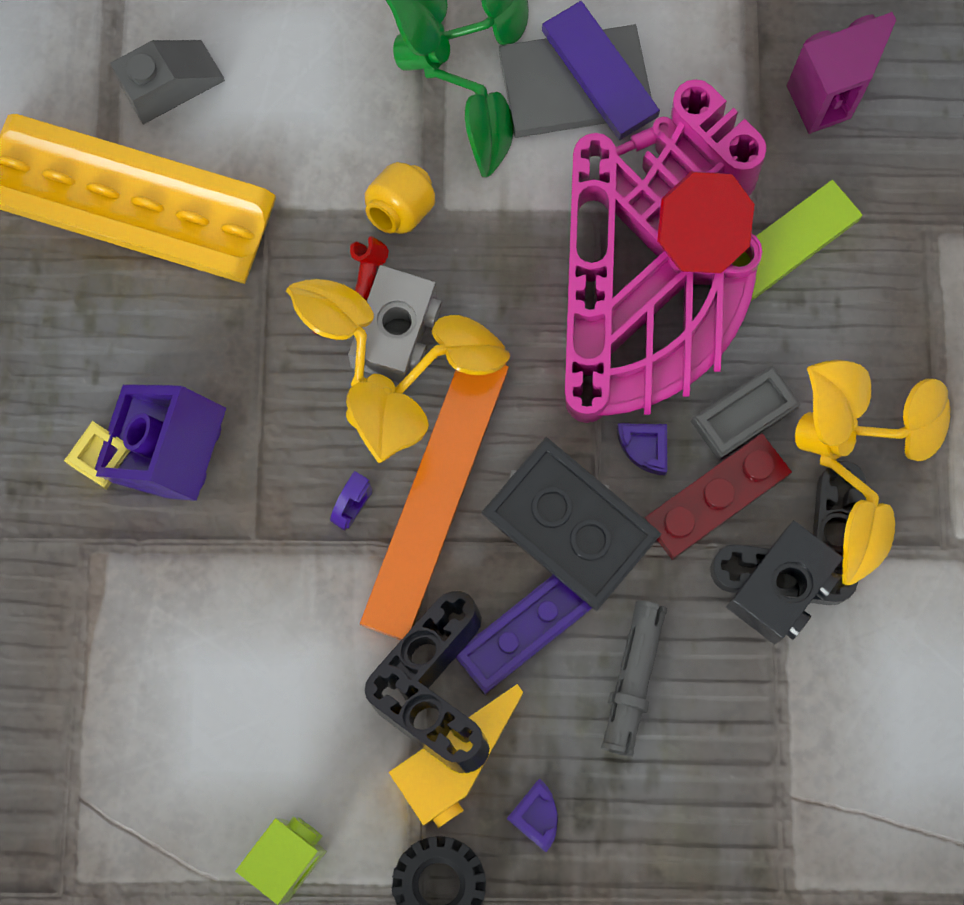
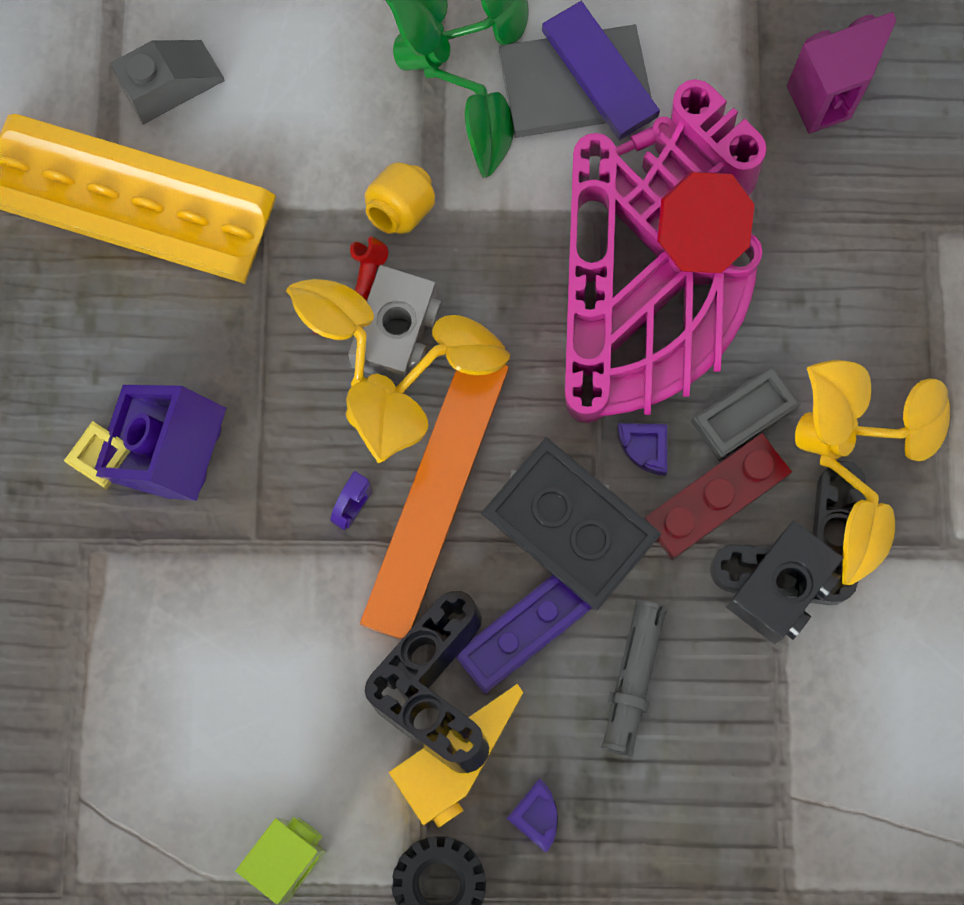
(801, 234): lime tile -> none

